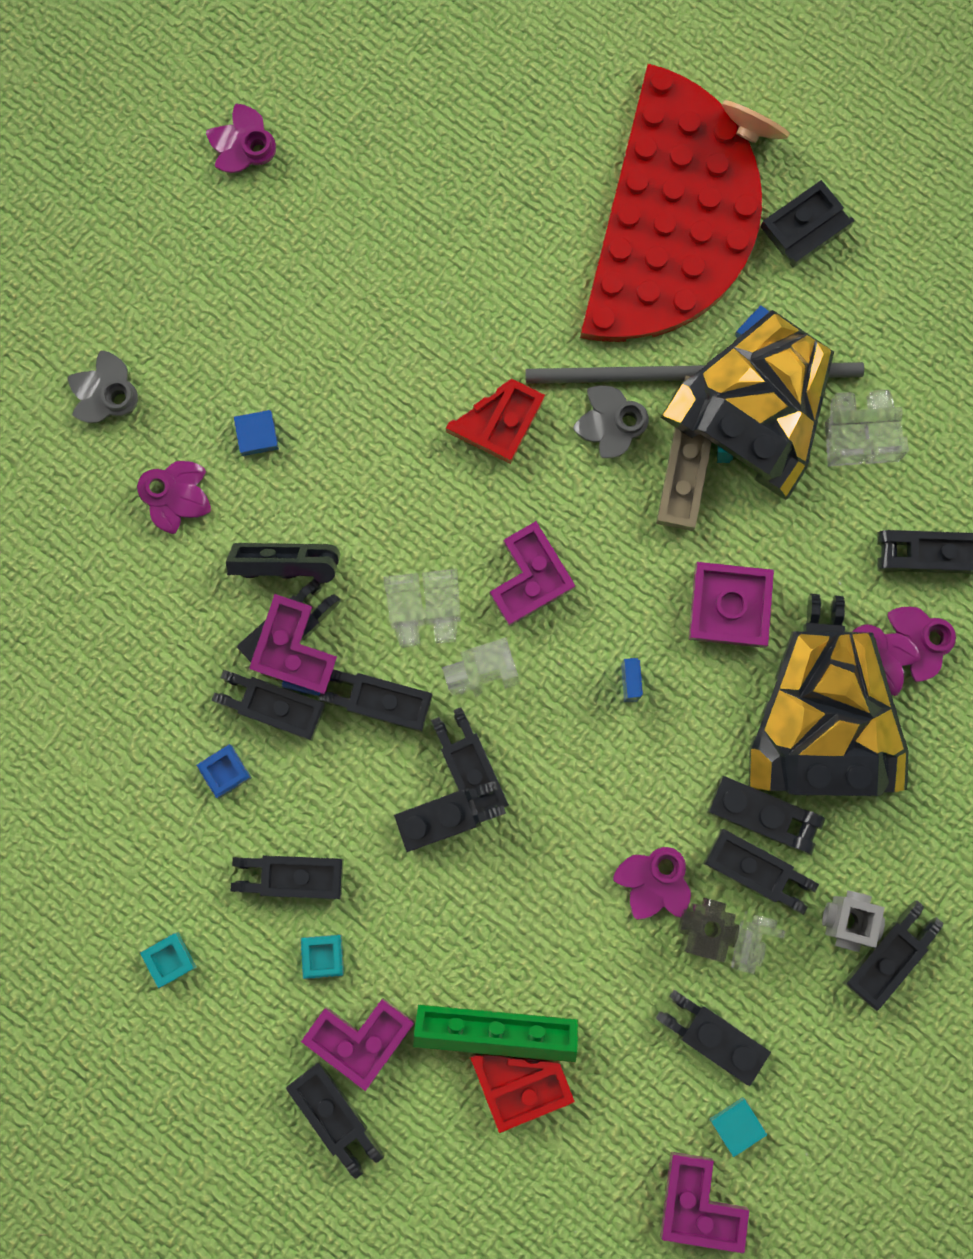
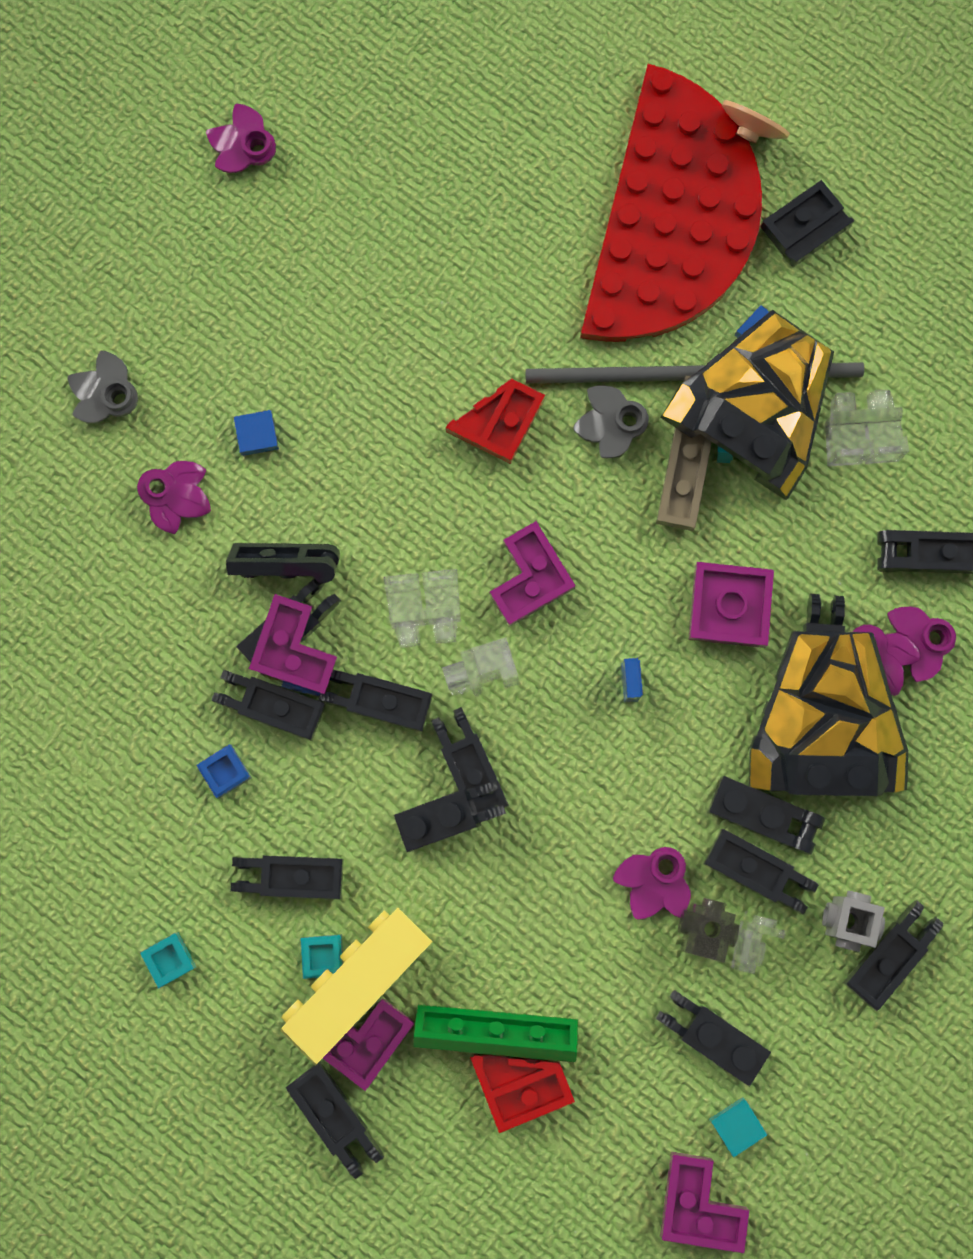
(355, 986): none -> light yellow brick

